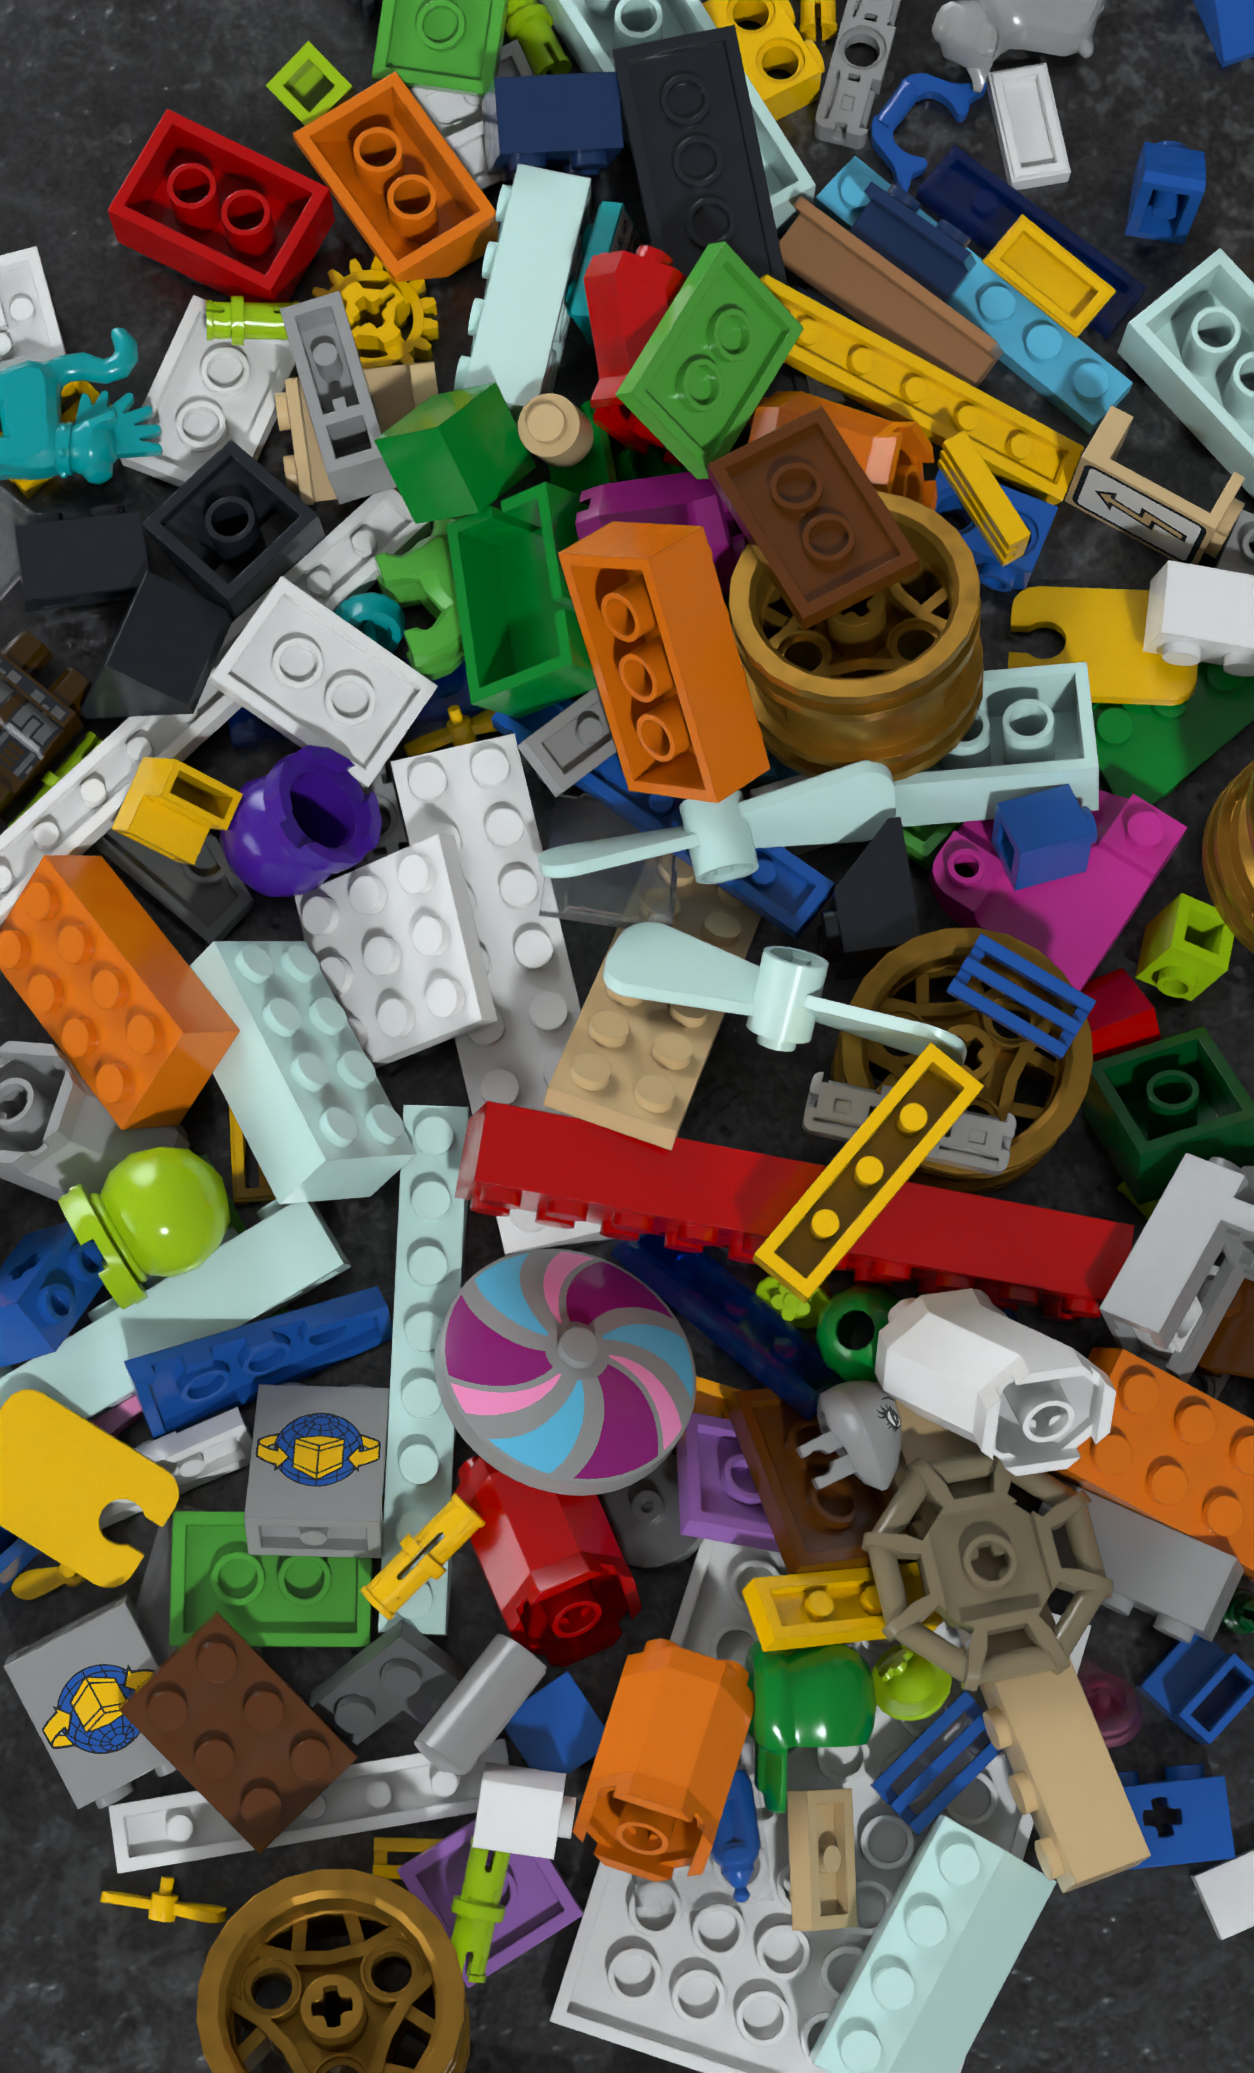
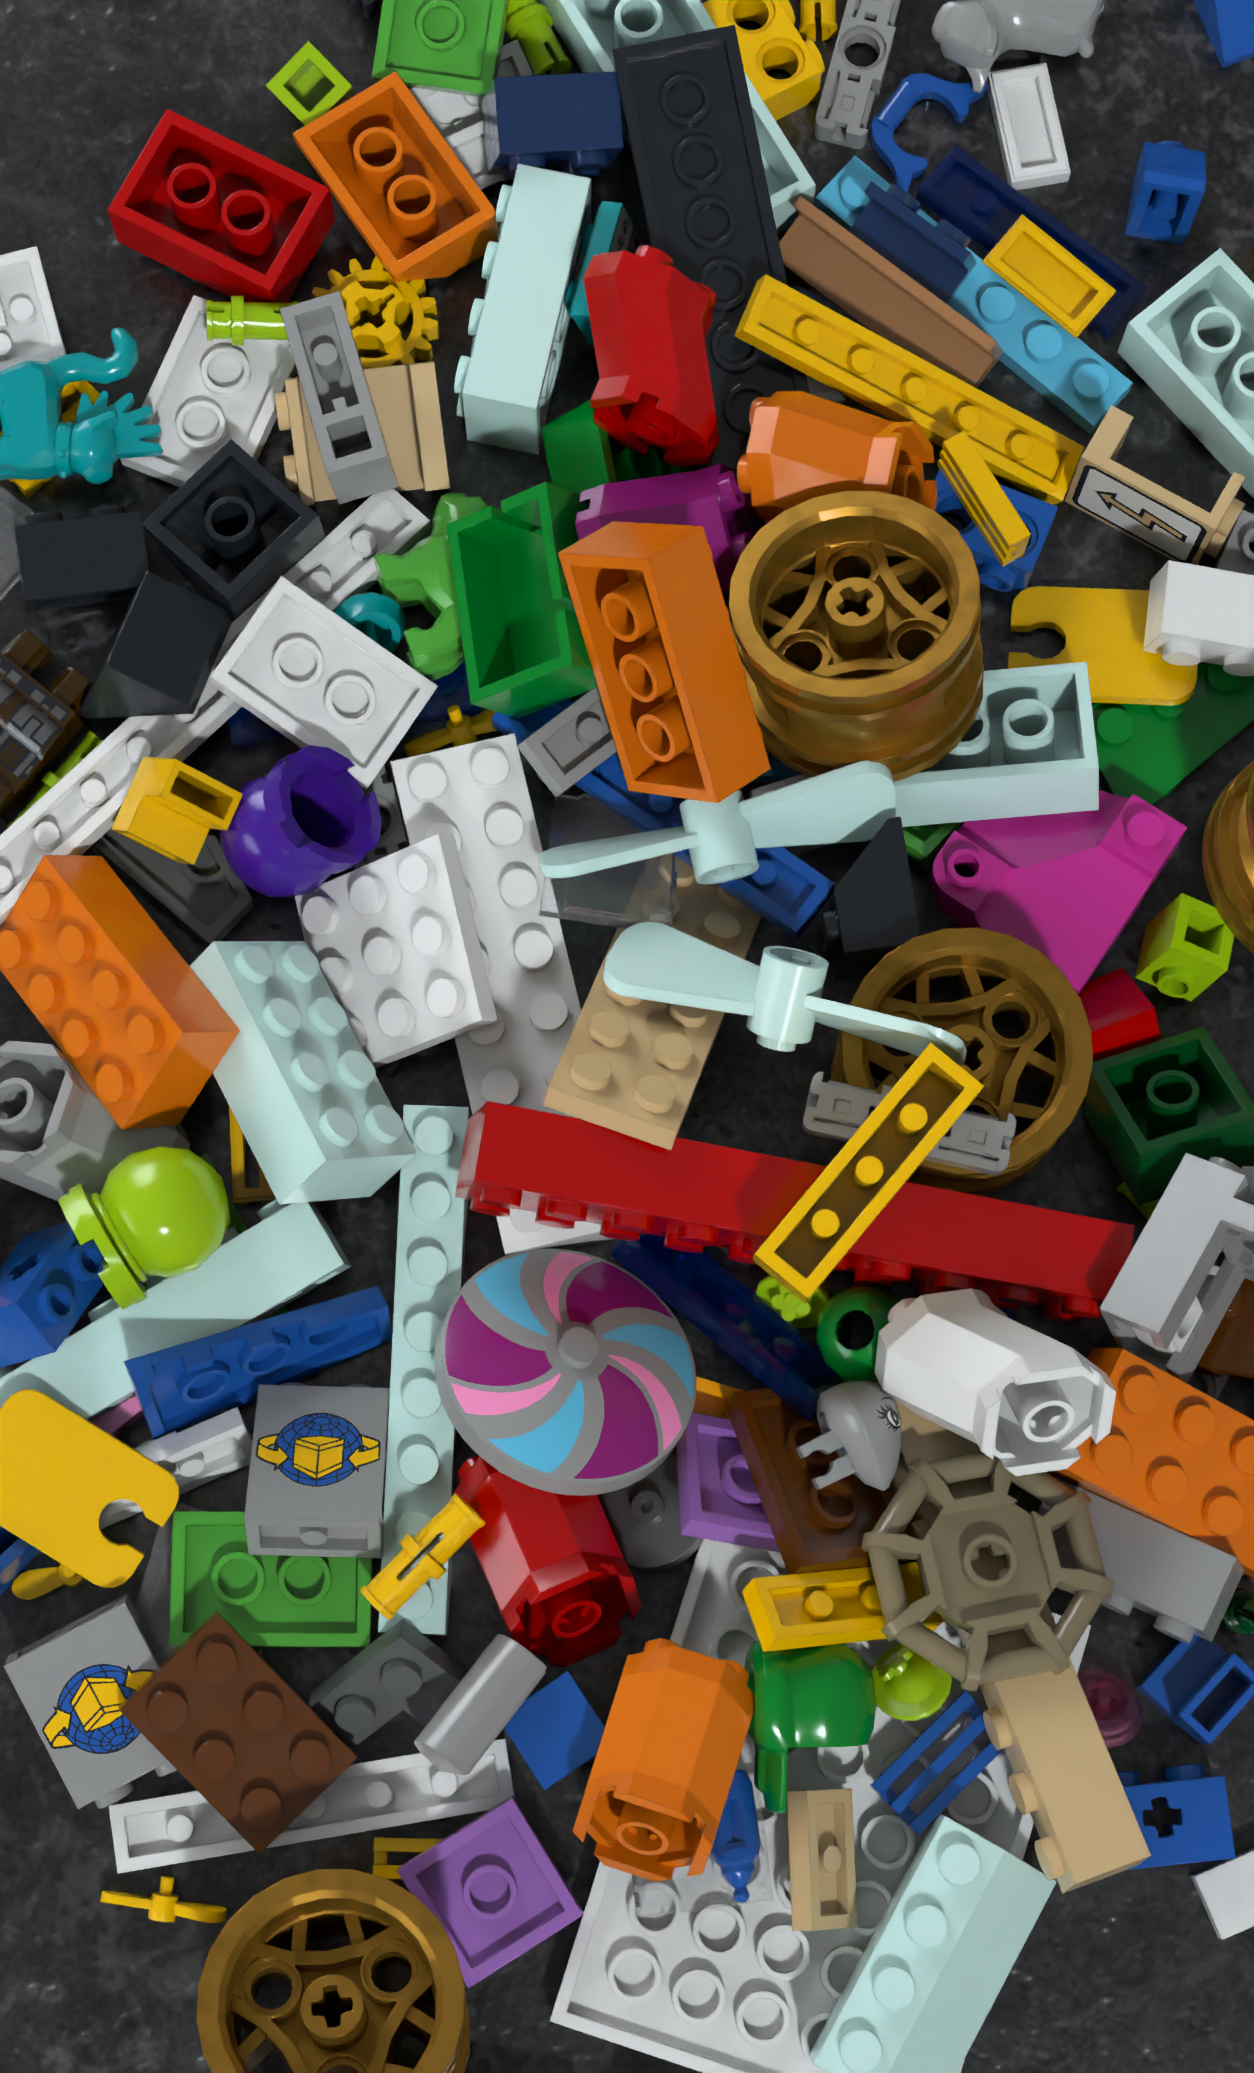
(455, 453): green head -> none
(479, 1909): lime pin -> none
(522, 1811): white brick -> none
(555, 430): tan brick -> none
(710, 360): bright green plate -> none
(813, 518): reddish brown plate -> none
(1038, 976): blue tile -> none
(1043, 836): blue brick -> none

